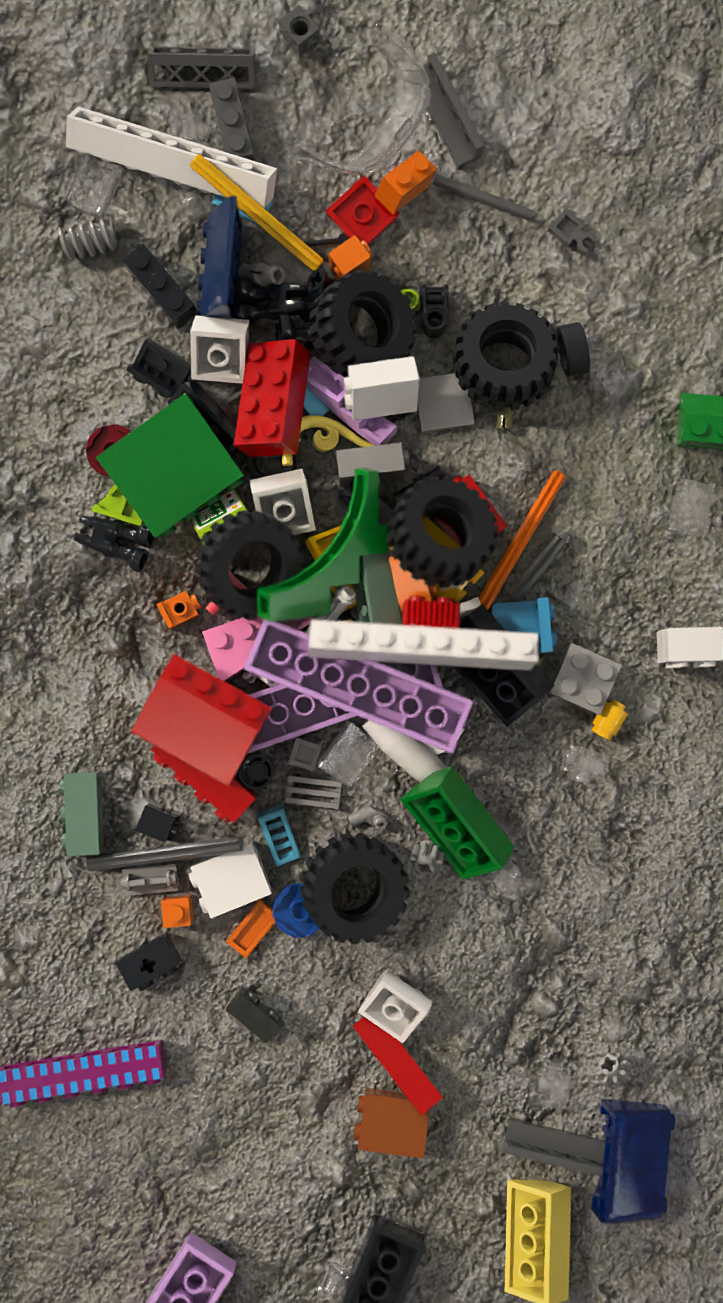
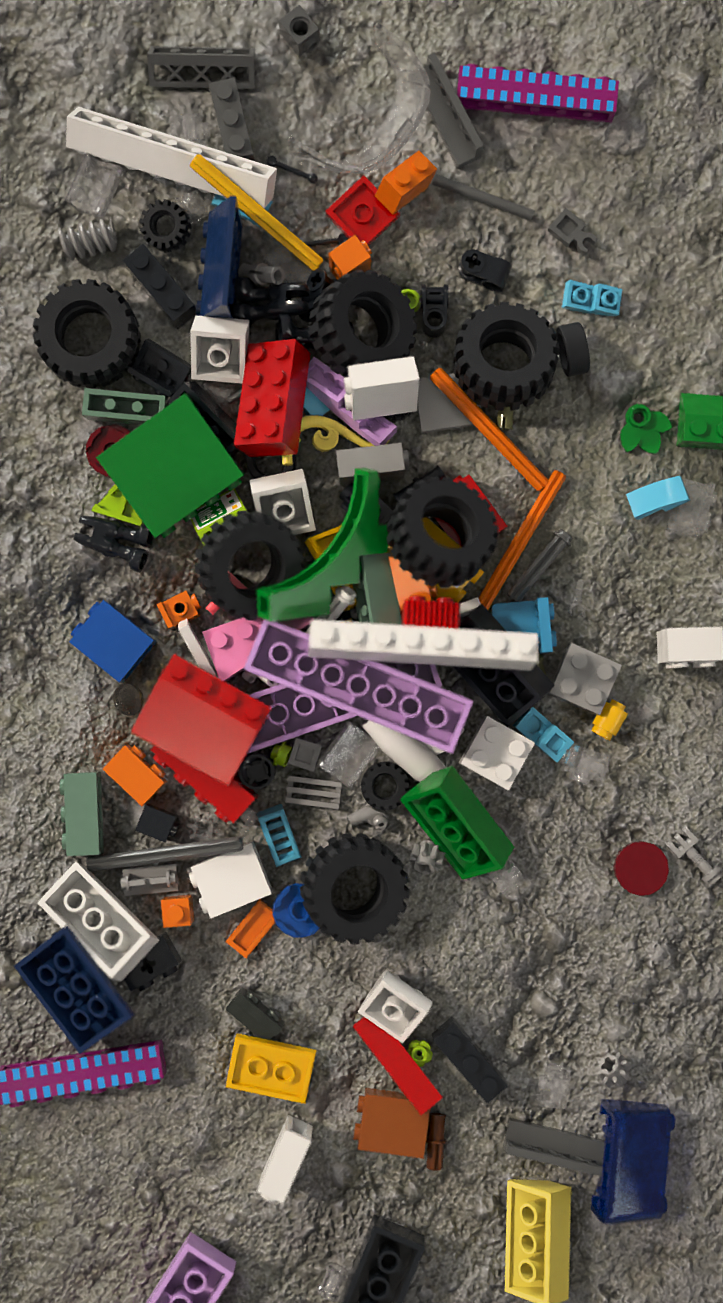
(63, 309): none -> black tyre
(74, 989): none -> dark blue slope
(99, 921): none -> white brick
(112, 641): none -> blue brick
(121, 406): none -> sand green brick
(128, 699): none -> clear smoke hat
(135, 774): none -> orange brick
(151, 218): none -> black tyre
(195, 647): none -> white tile
(270, 1068): none -> yellow tile
(272, 161): none -> black hinge
(281, 754): none -> lime plate
(285, 1160): none -> white brick
(370, 776): none -> black tyre
(424, 1047): none -> lime plate
(435, 1141): none -> reddish brown axle
(469, 1060): none -> black brick
(487, 271): none -> black piece
(489, 429): none -> orange axle
(496, 752): none -> white brick
(537, 93): none -> magenta brick
(543, 733): none -> medium azure slope
(592, 299): none -> medium azure slope
(641, 868): none -> dark red tile
(644, 433): none -> green plate
(657, 496): none -> medium azure slope
(711, 874): none -> light grey hinge

